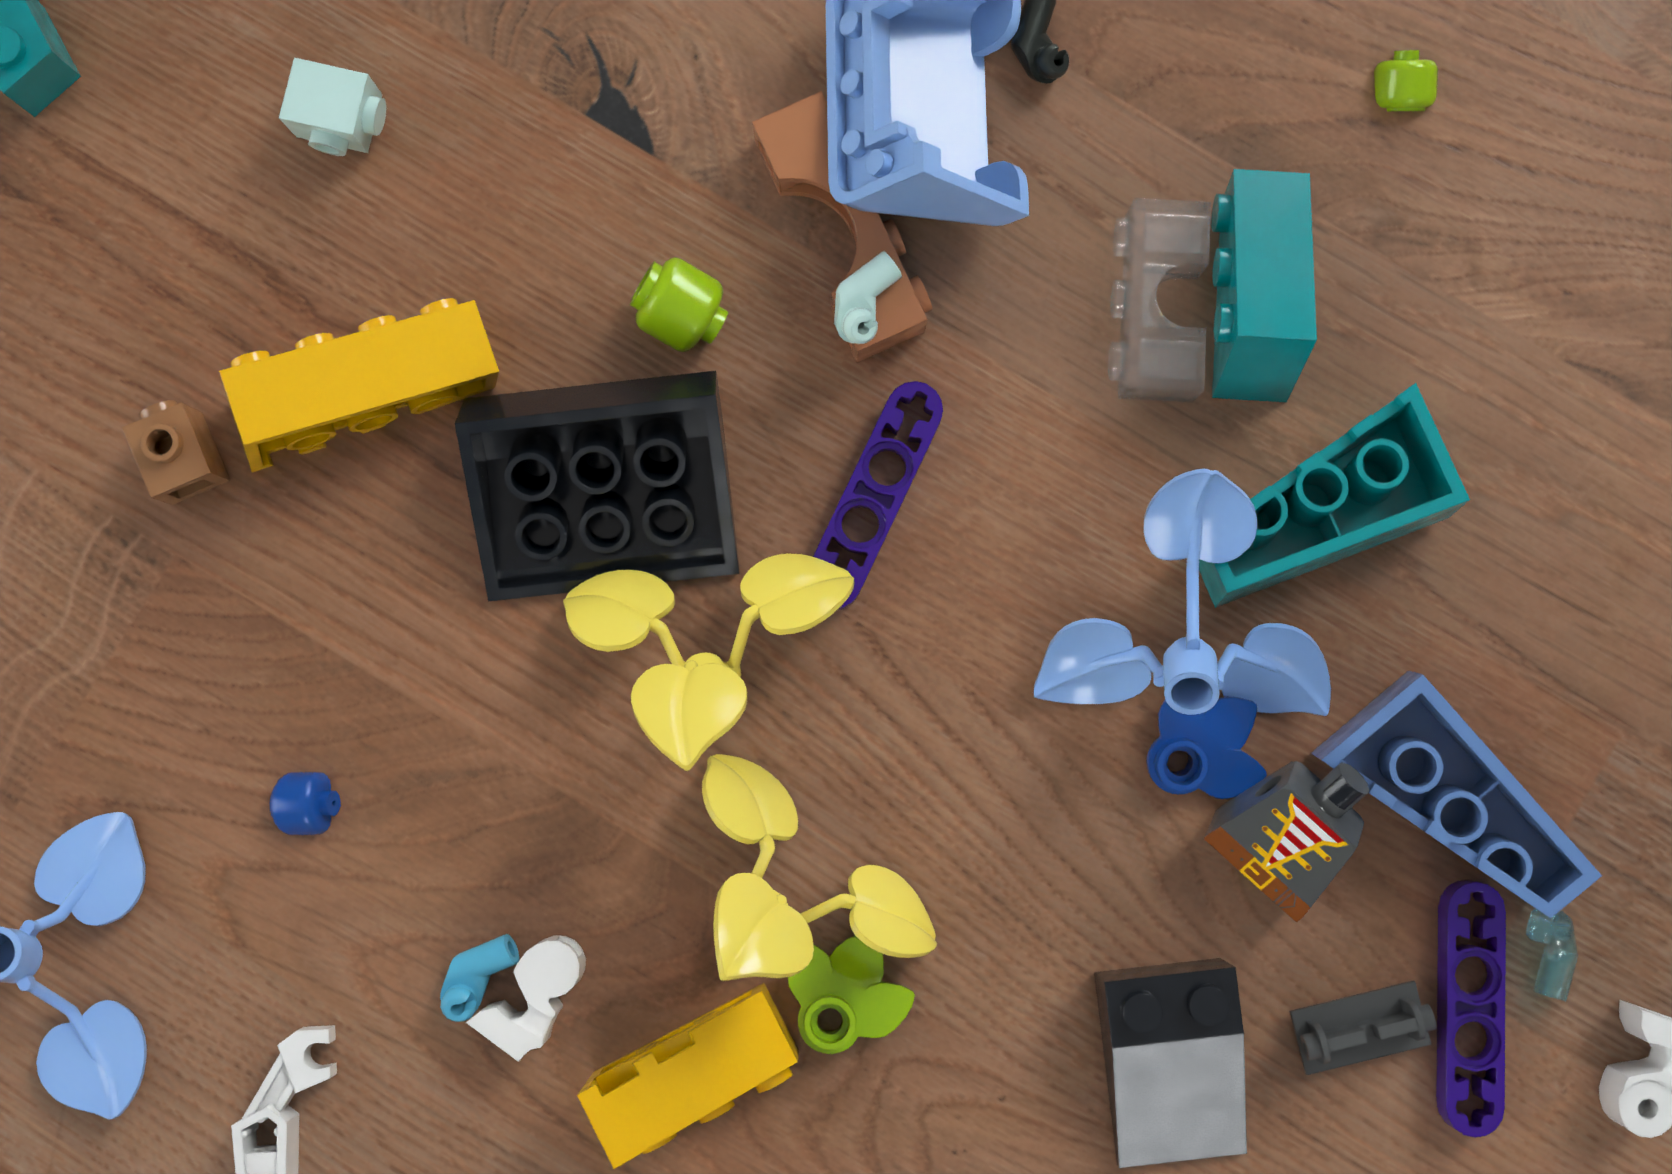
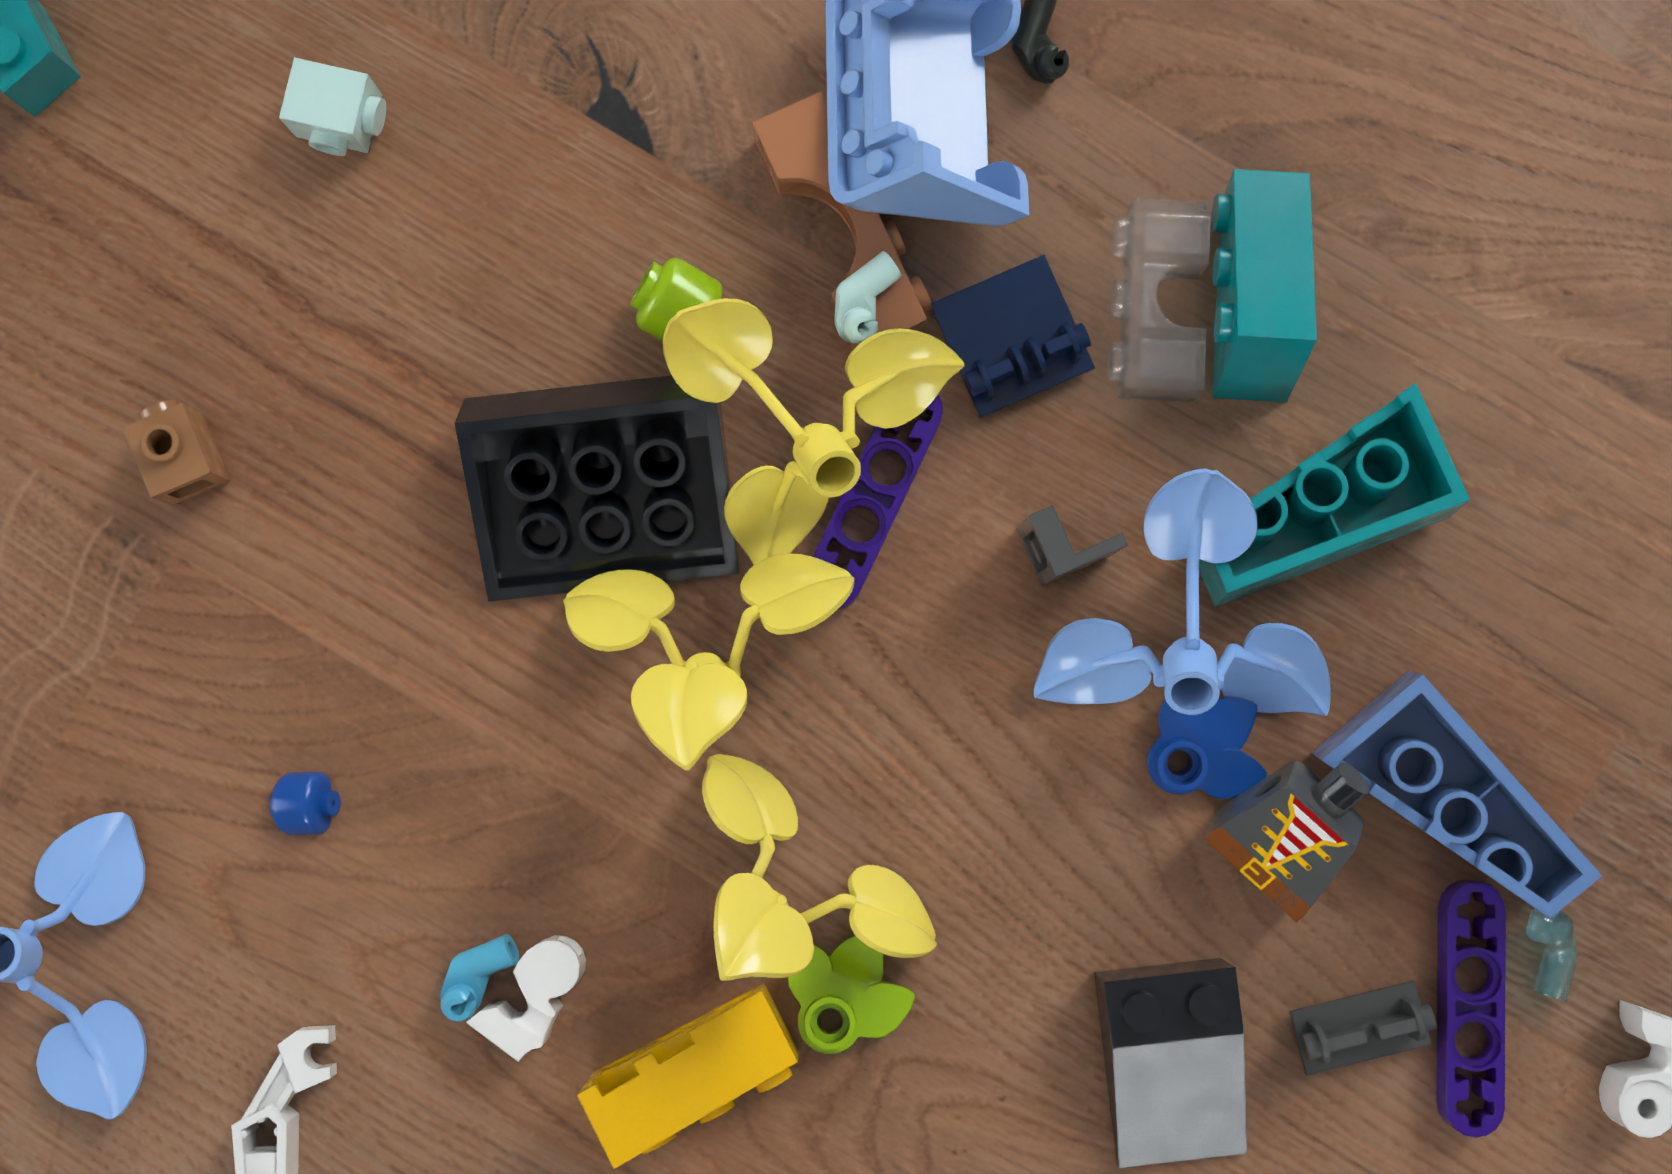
(357, 379): yellow wedge -> none
(893, 382): none -> light yellow plant
(1013, 336): none -> dark blue hinge
(1051, 550): none -> dark grey panel
(1406, 82): lime piece -> none

